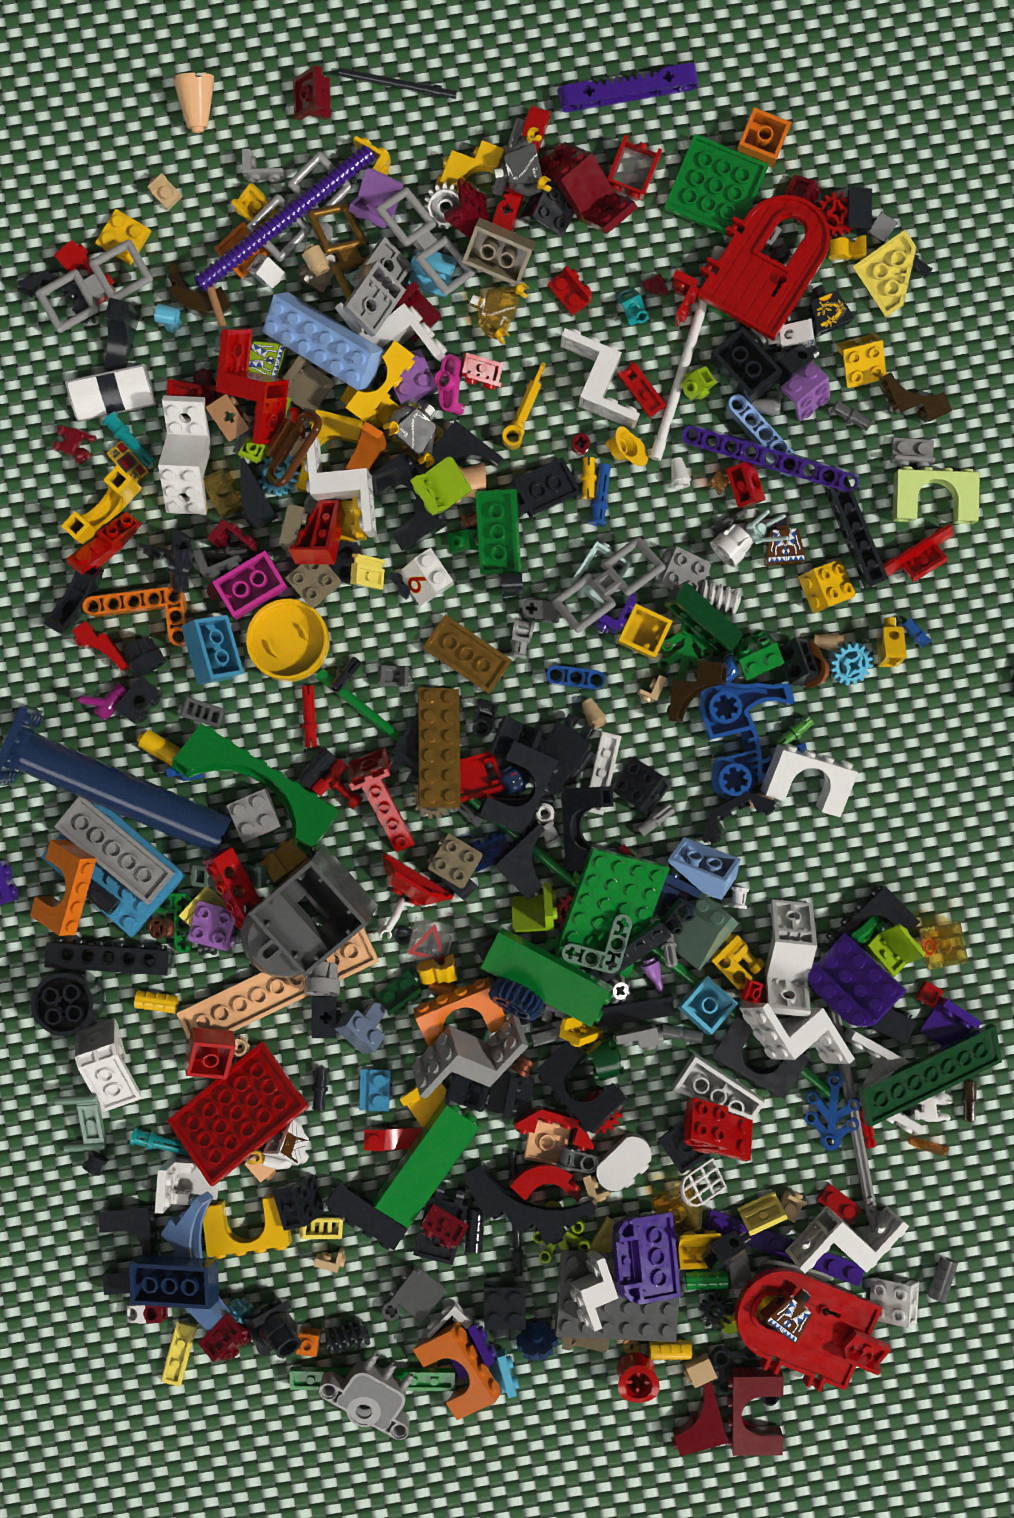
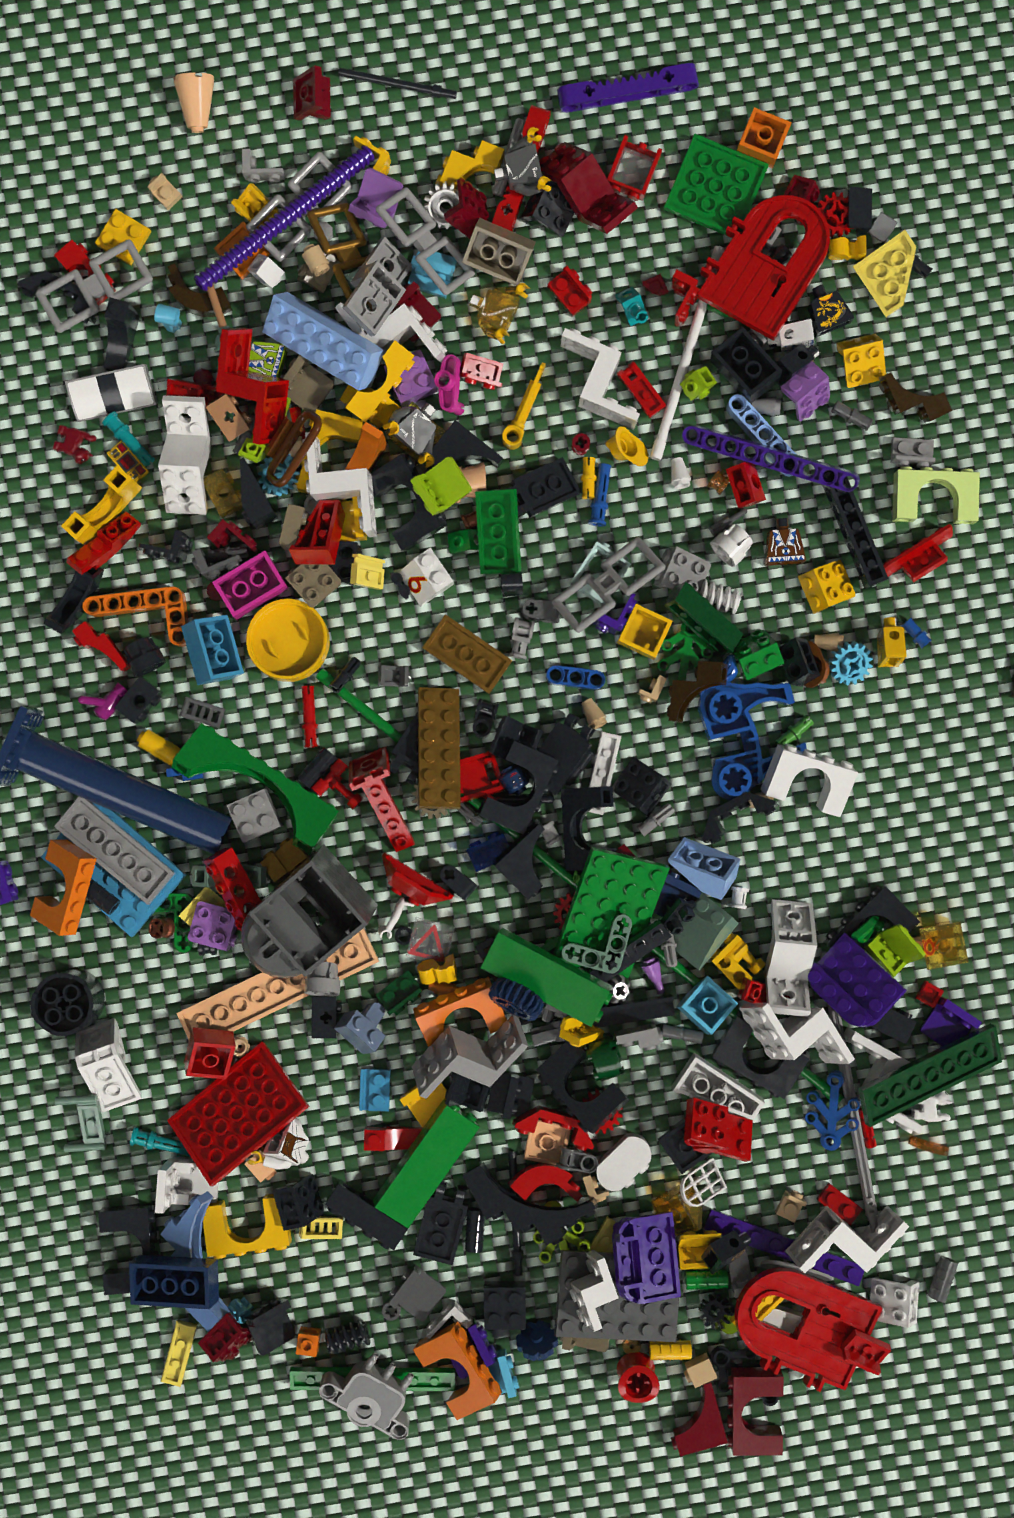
(56, 958): black brick -> none
(95, 1163): black wheel -> none
(146, 1314): leg -> none
(156, 1001): yellow axle -> none
(180, 565): black piece -> none
(280, 1335): black piece -> none
(320, 1088): black pin -> none
(327, 1262): tan bracket -> none
(443, 1227): dark red bracket -> none
(454, 860): dark tan bracket -> none
(523, 1065): copper wheel -> none
(535, 913): lime bracket -> none
(547, 819): white plate -> none
(758, 530): light aqua plant -> none
(762, 1213): light yellow plate -> none
(788, 1313): torso -> none
(970, 1100): dark brown axle -> none

